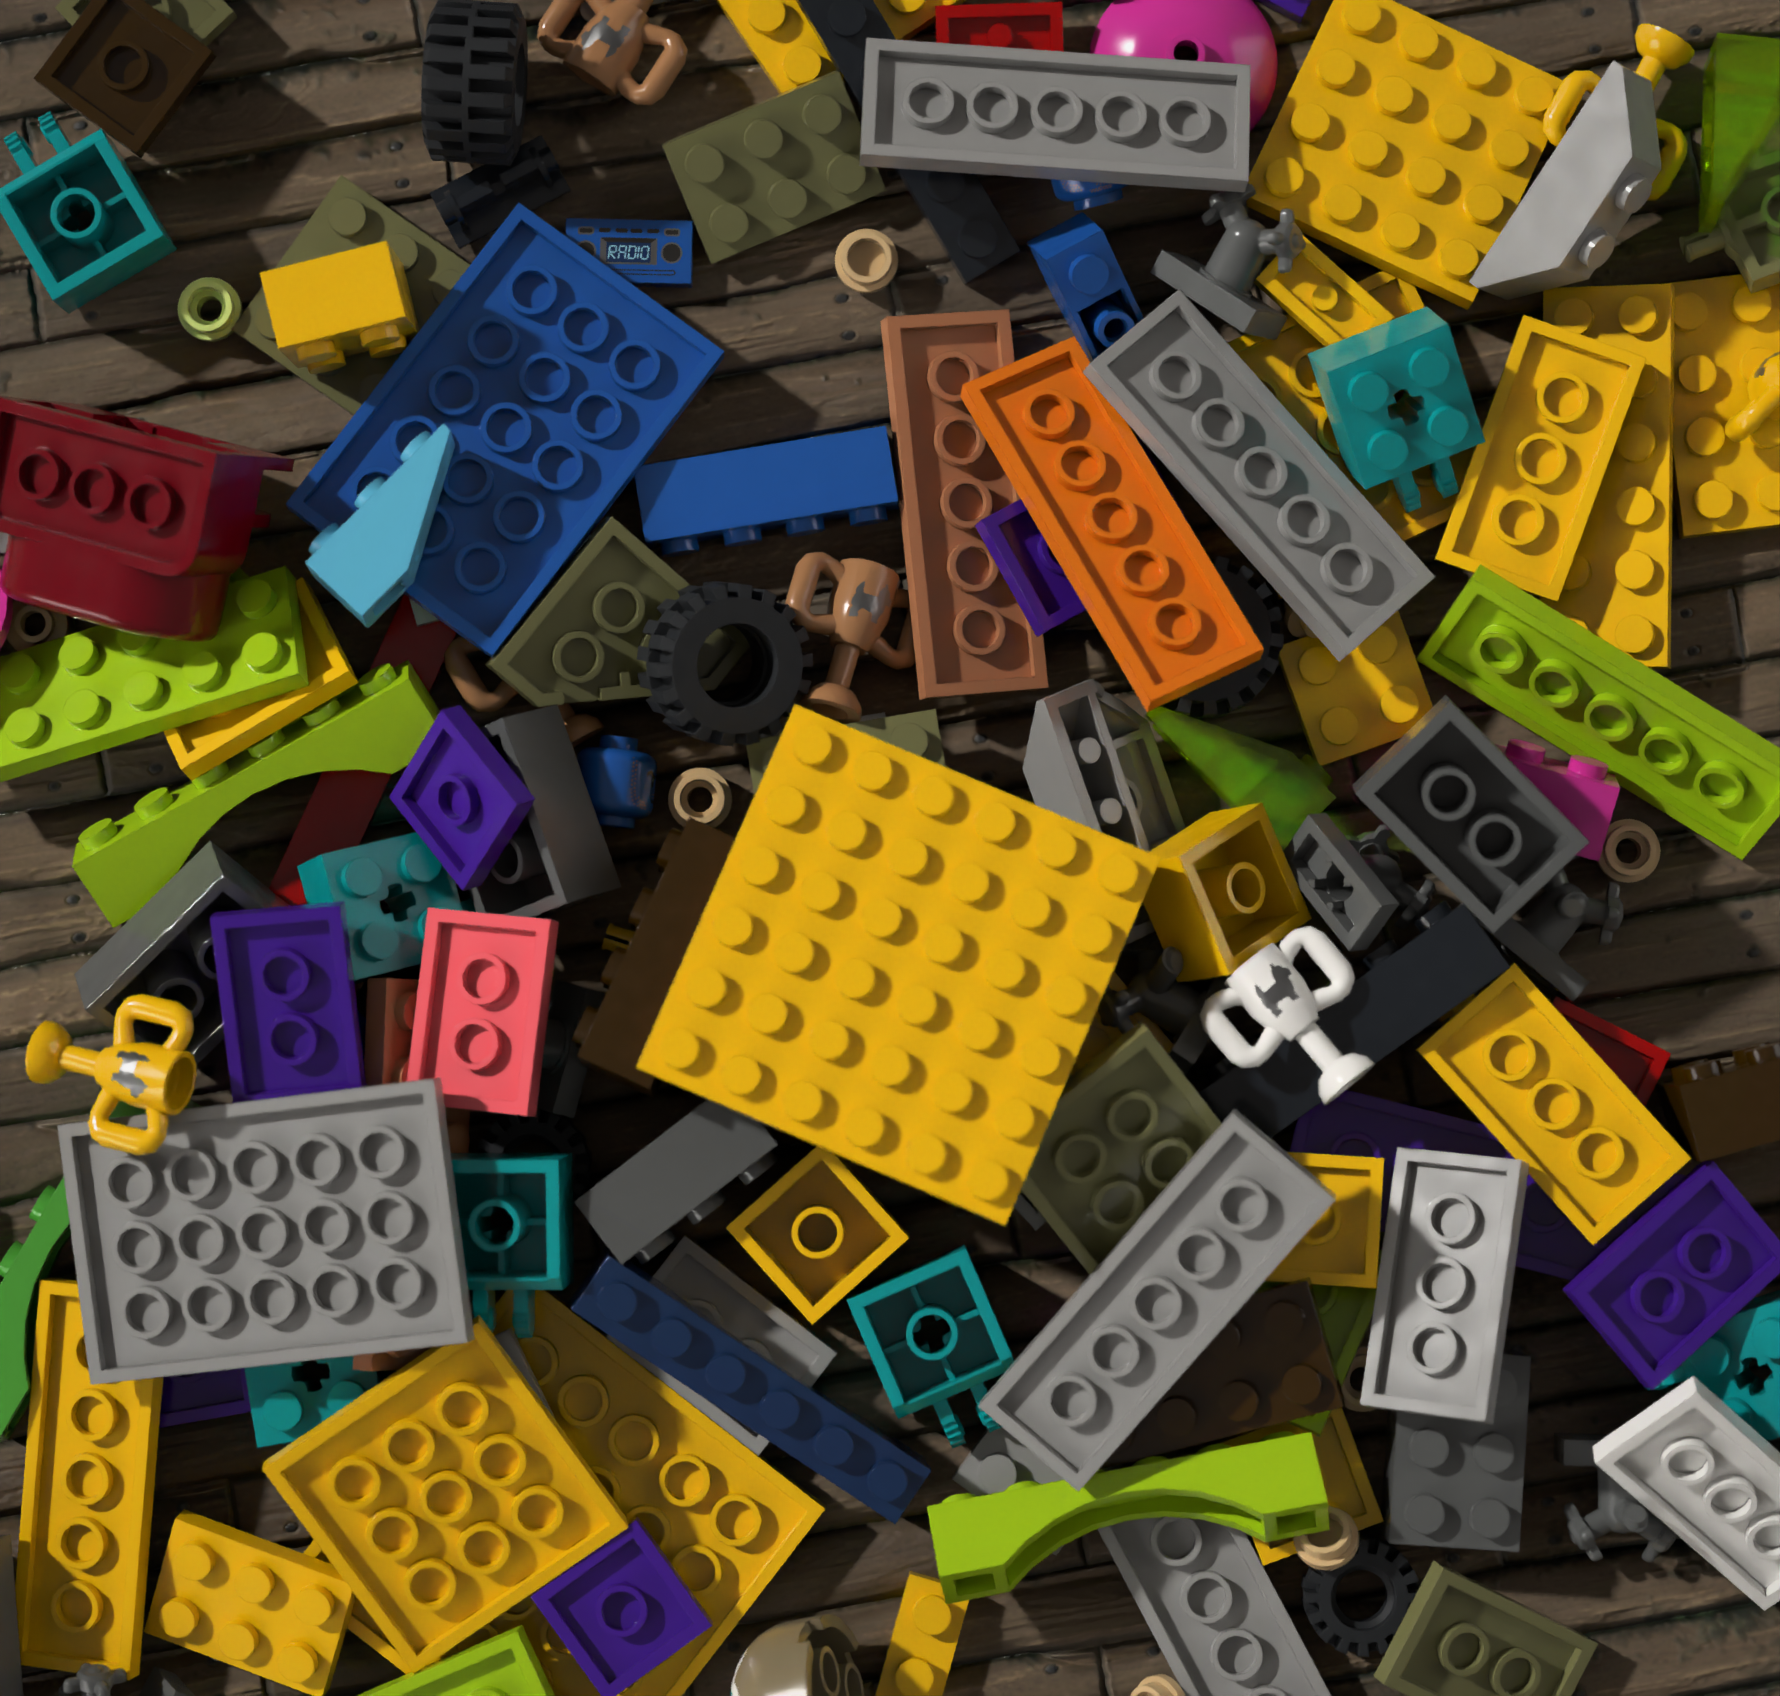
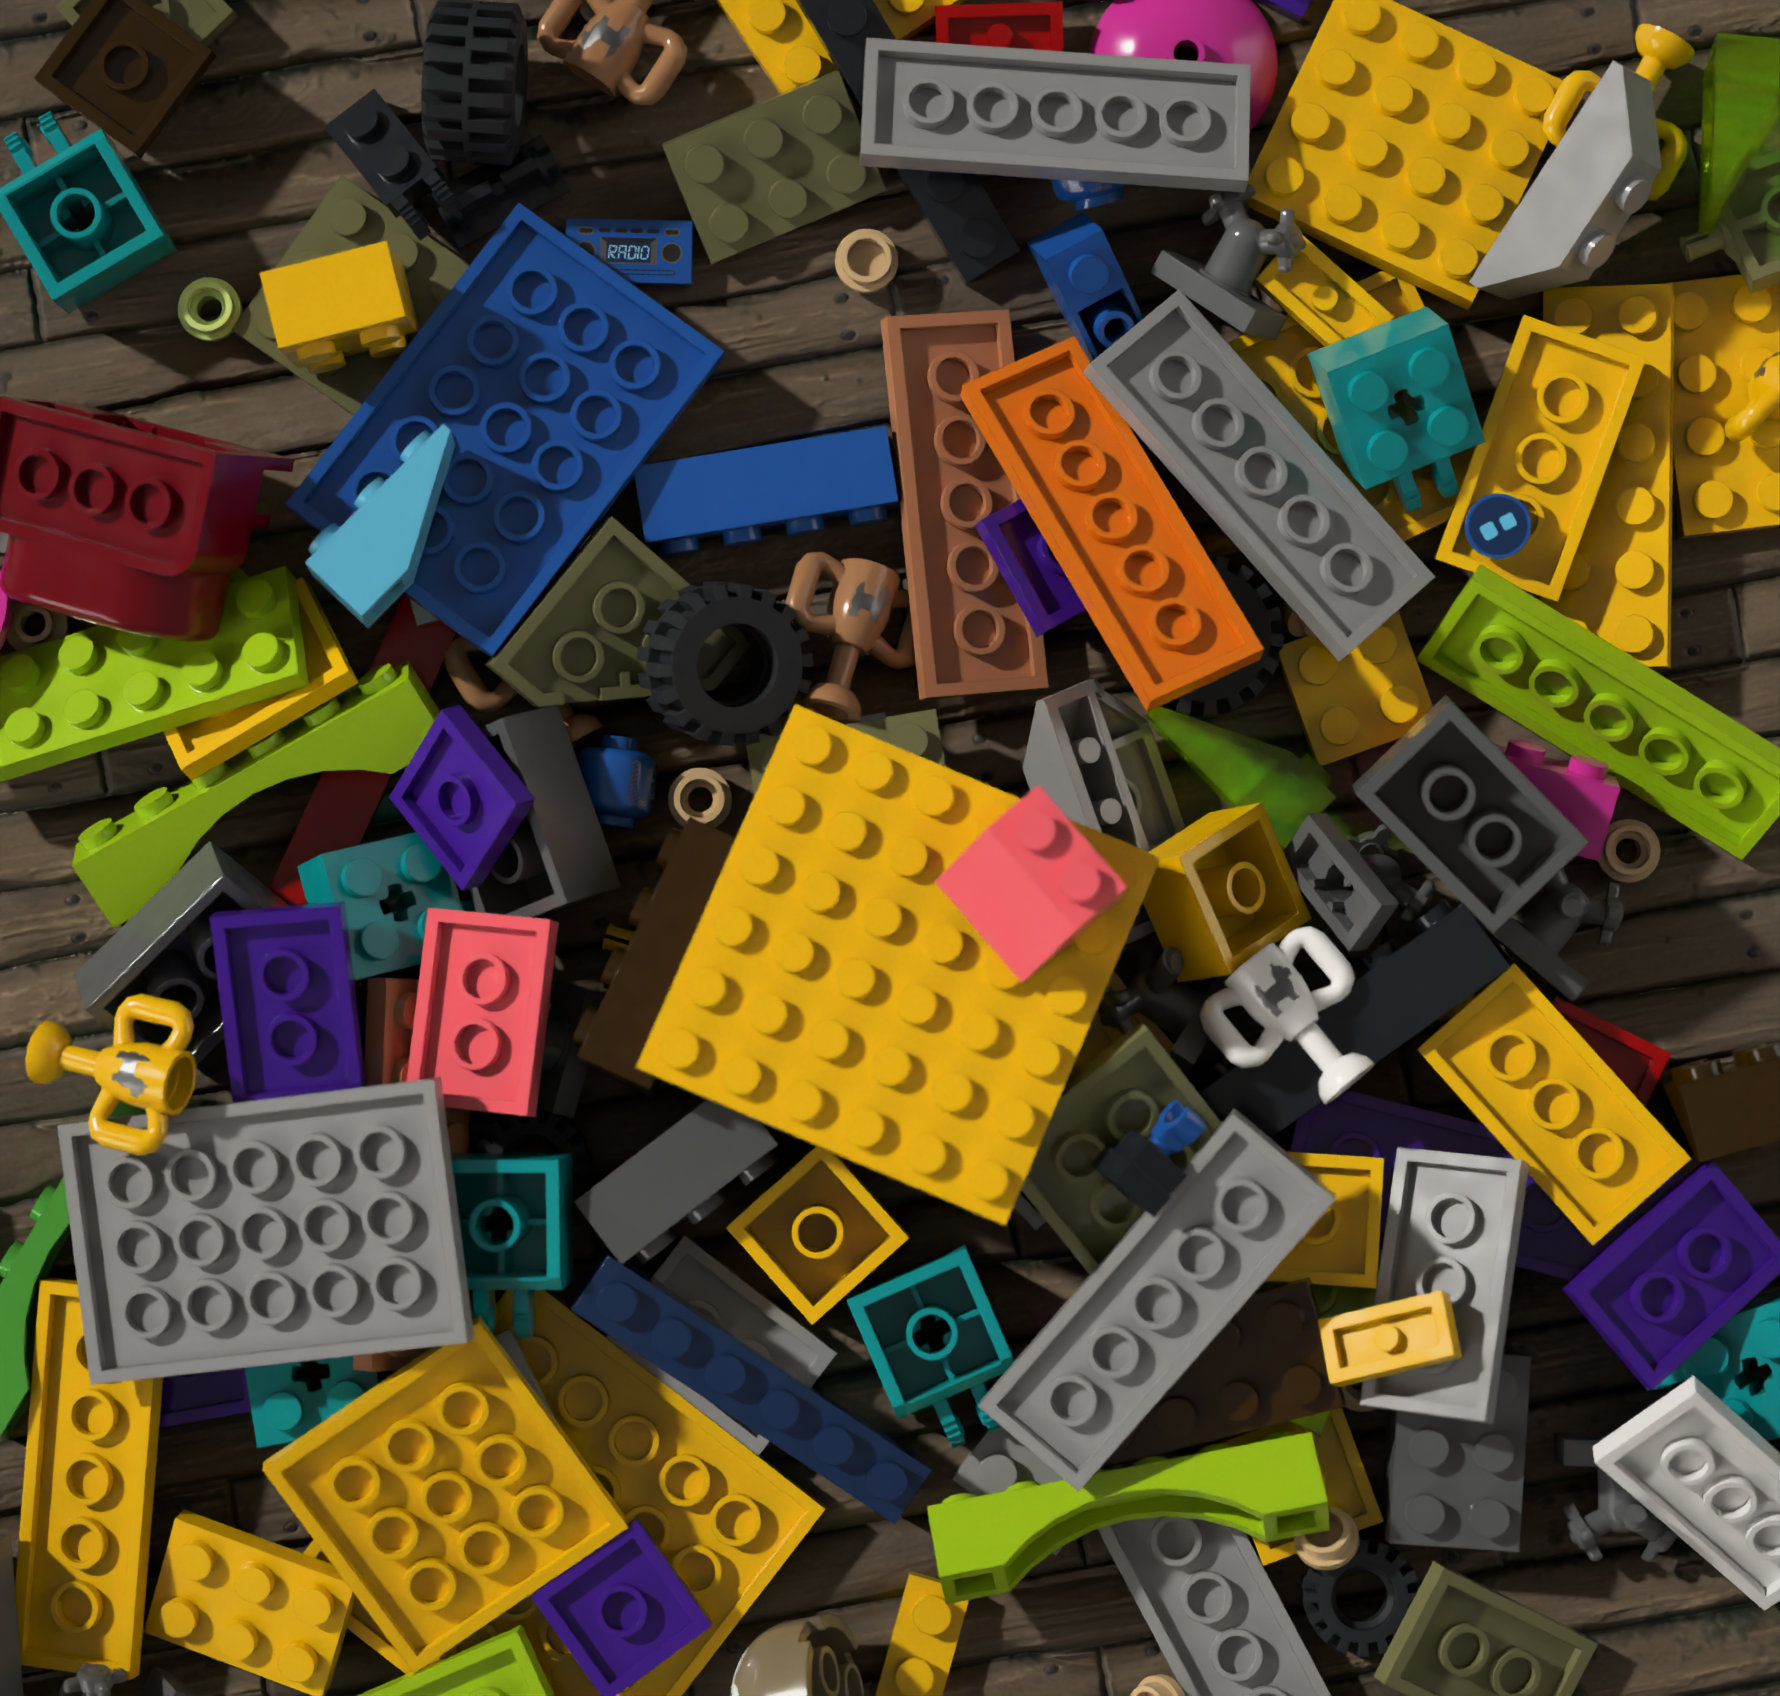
(391, 160): none -> black hinge
(1031, 884): none -> coral slope
(1143, 1167): none -> black piece
(1390, 1338): none -> yellow plate
(1497, 526): none -> dark blue tile

